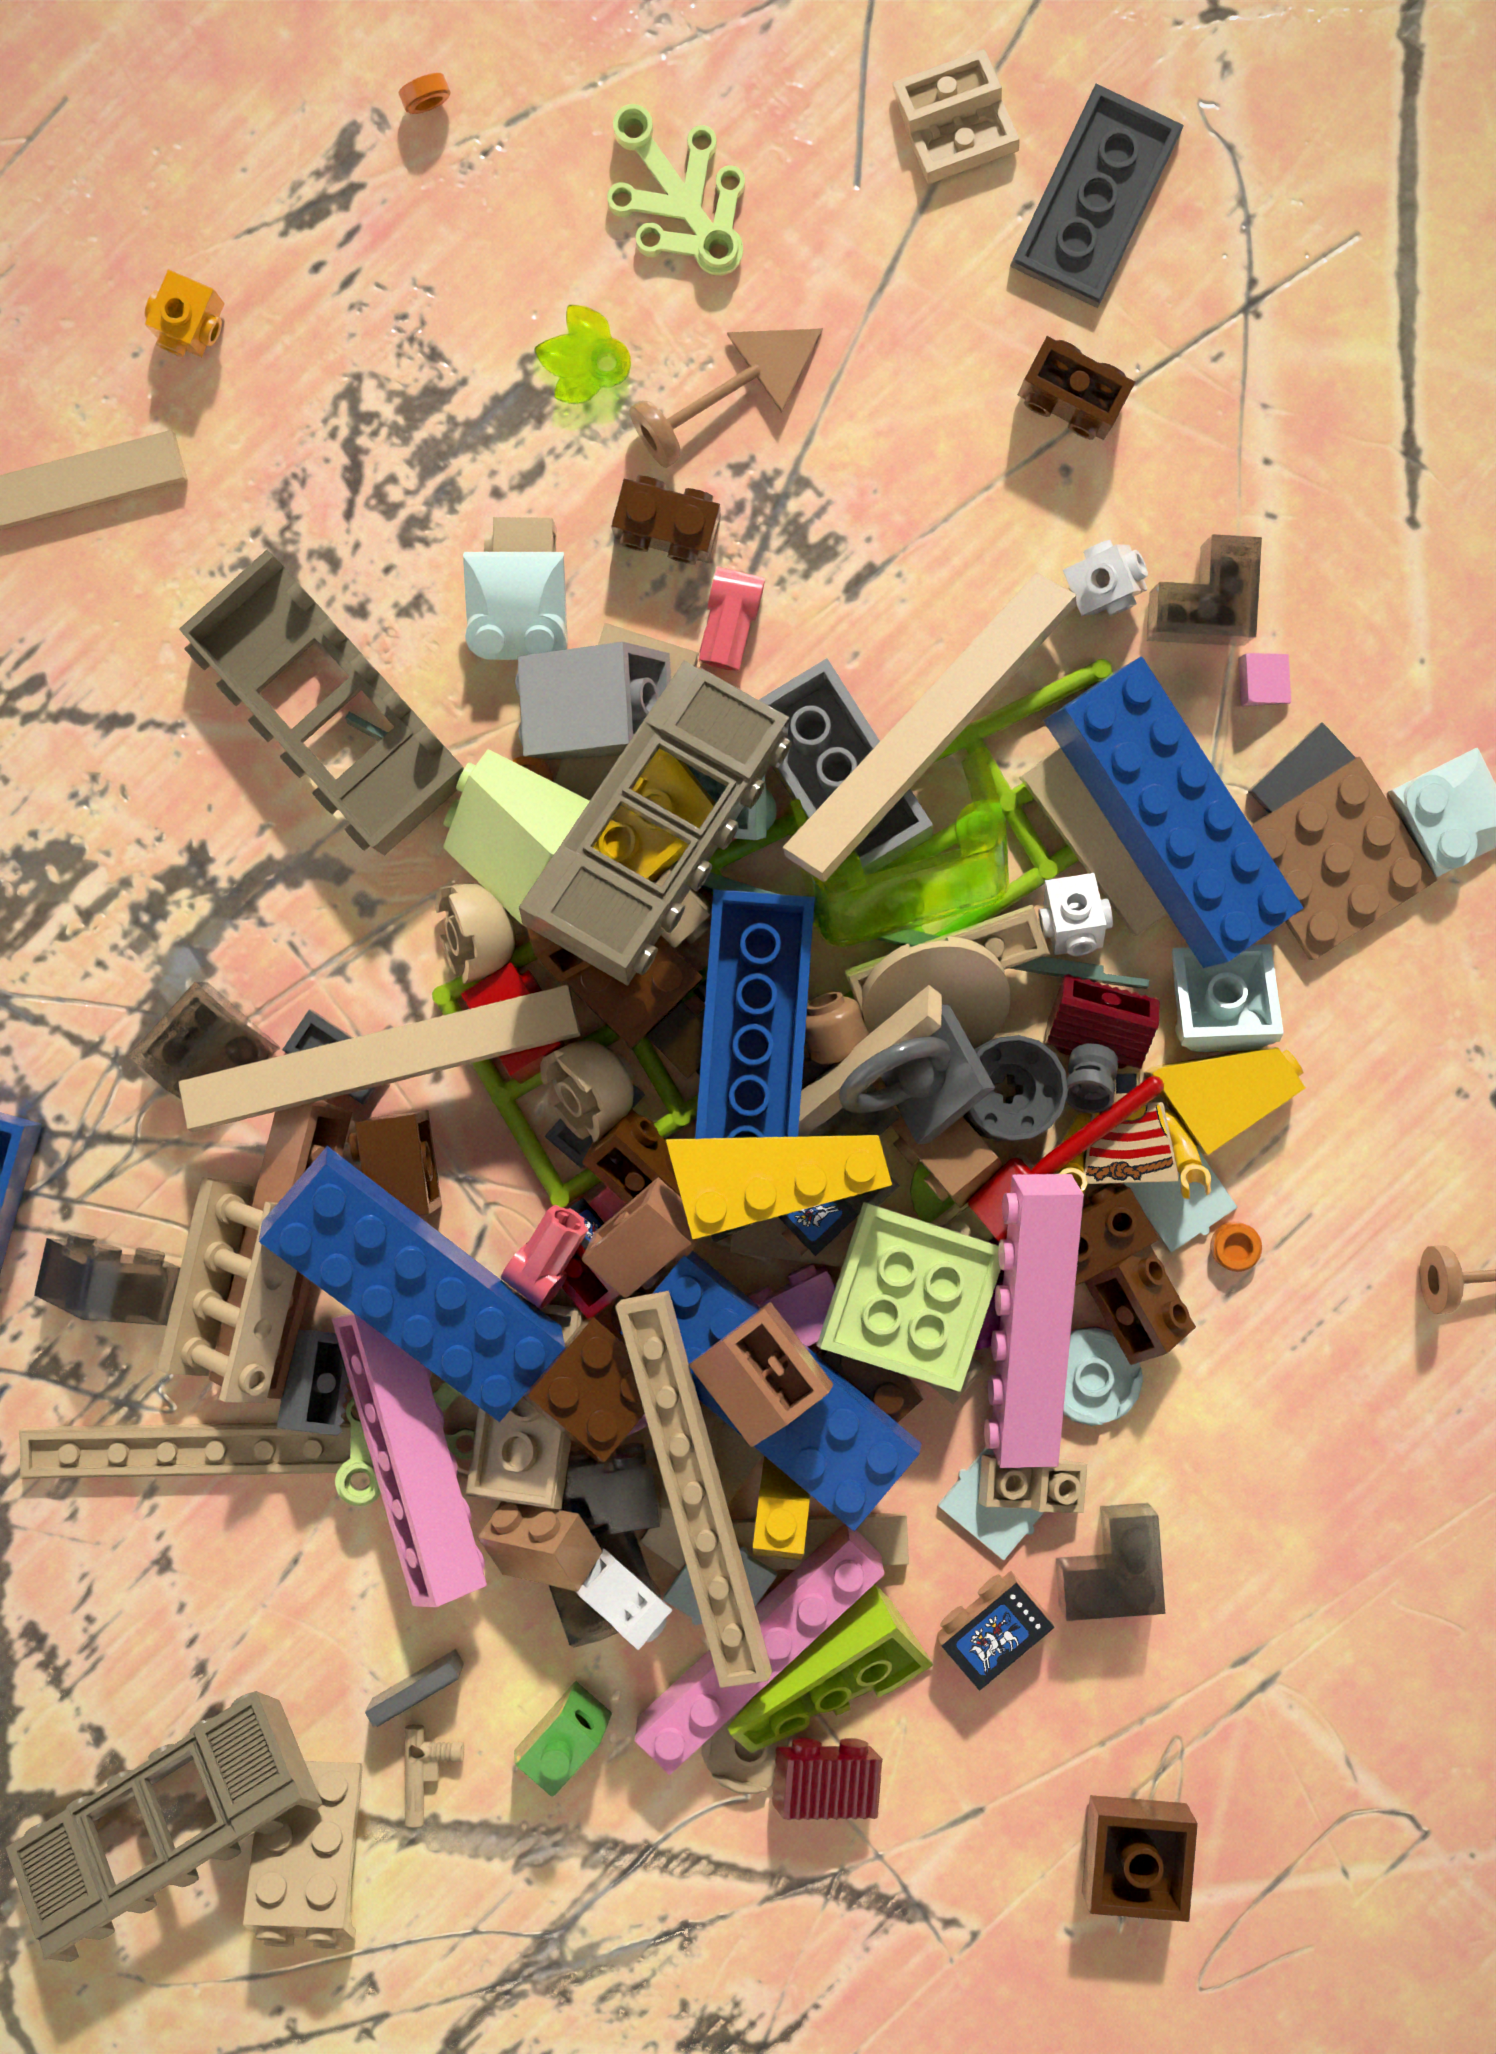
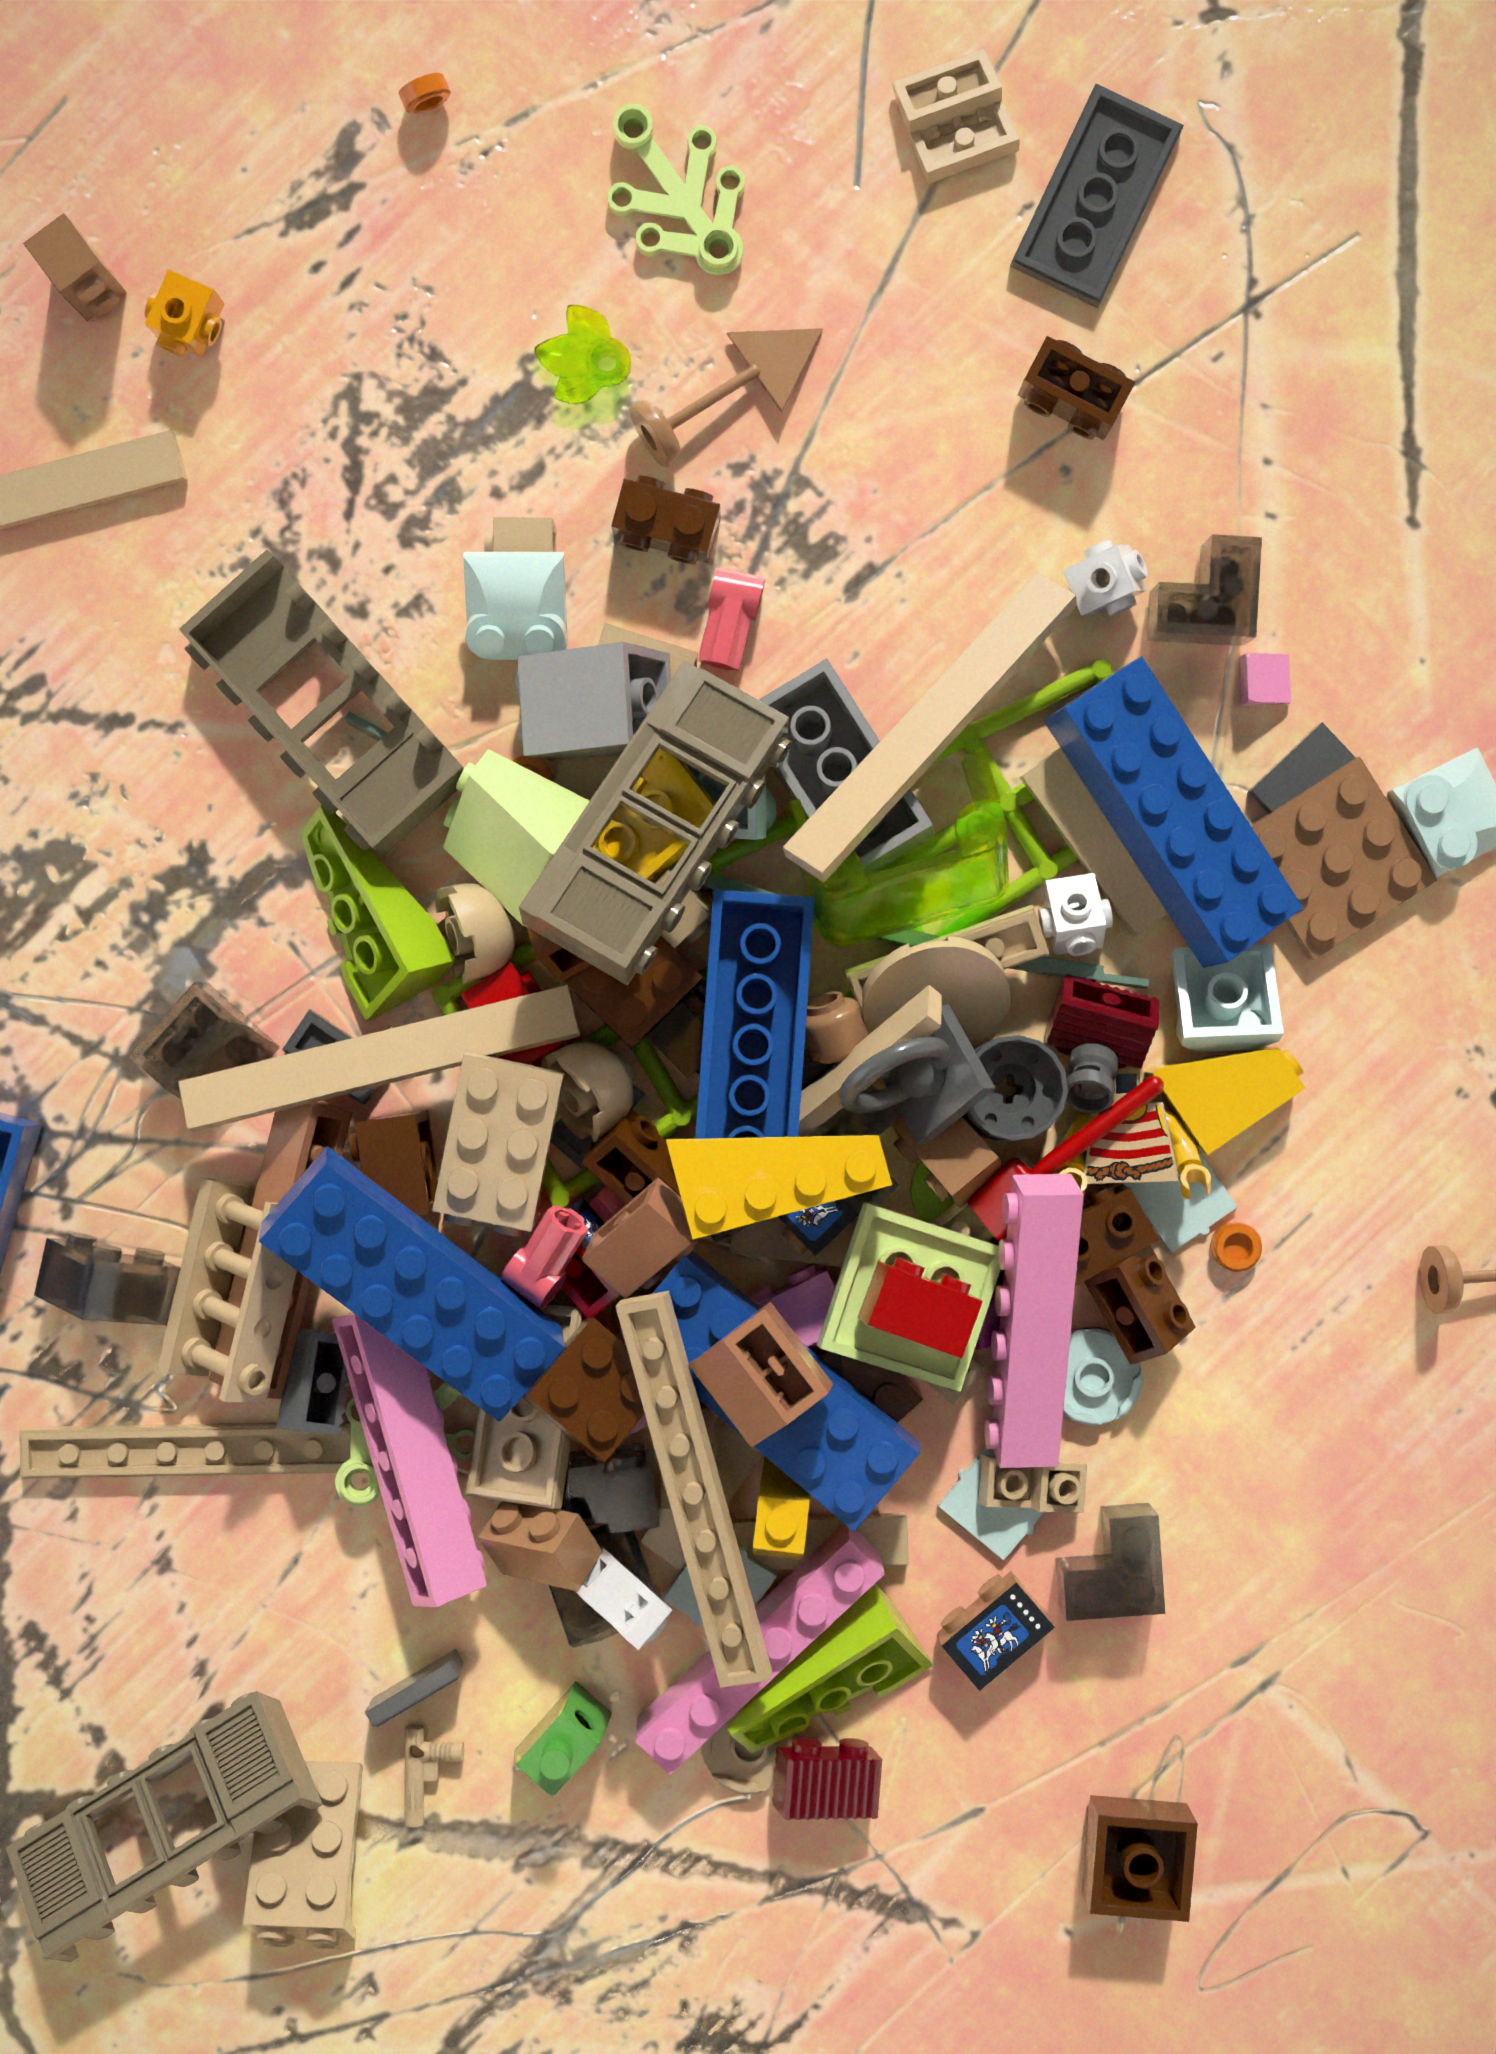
(75, 268): none -> medium nougat brick
(384, 931): none -> lime wedge
(498, 1144): none -> tan bracket
(920, 1308): none -> red brick

